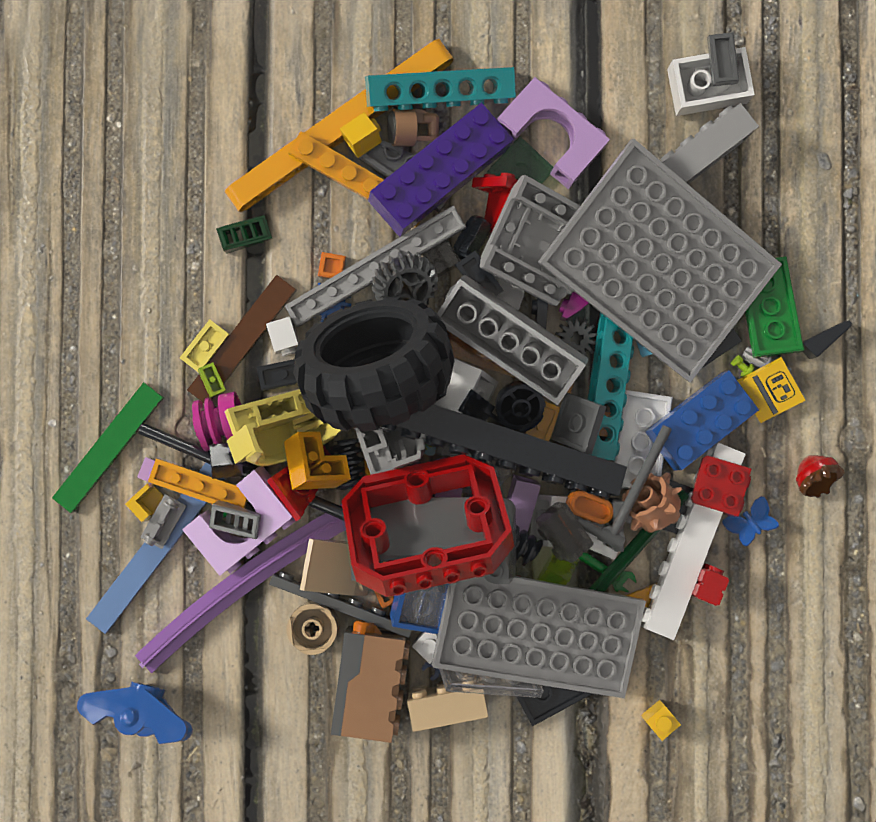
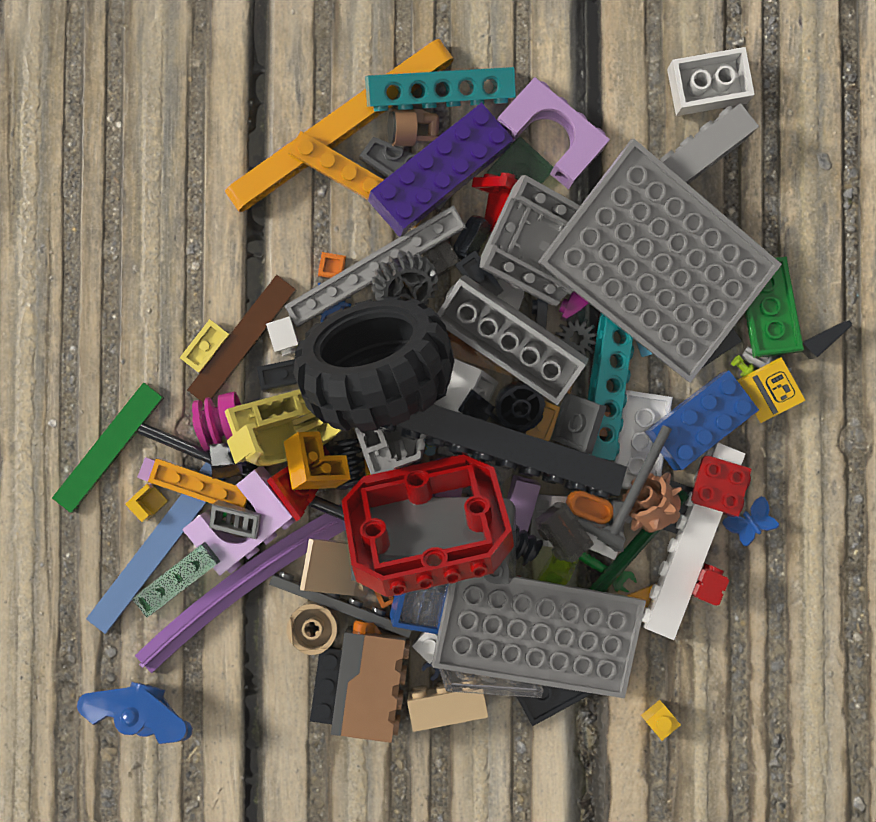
(163, 521): light grey hinge -> none
(176, 579): none -> clear green plate
(211, 380): lime piece -> none
(242, 225): dark green slope -> none
(326, 686): none -> black plate
(361, 134): yellow brick -> none
(723, 59): dark grey tile -> none
(817, 475): reddish brown hair -> none

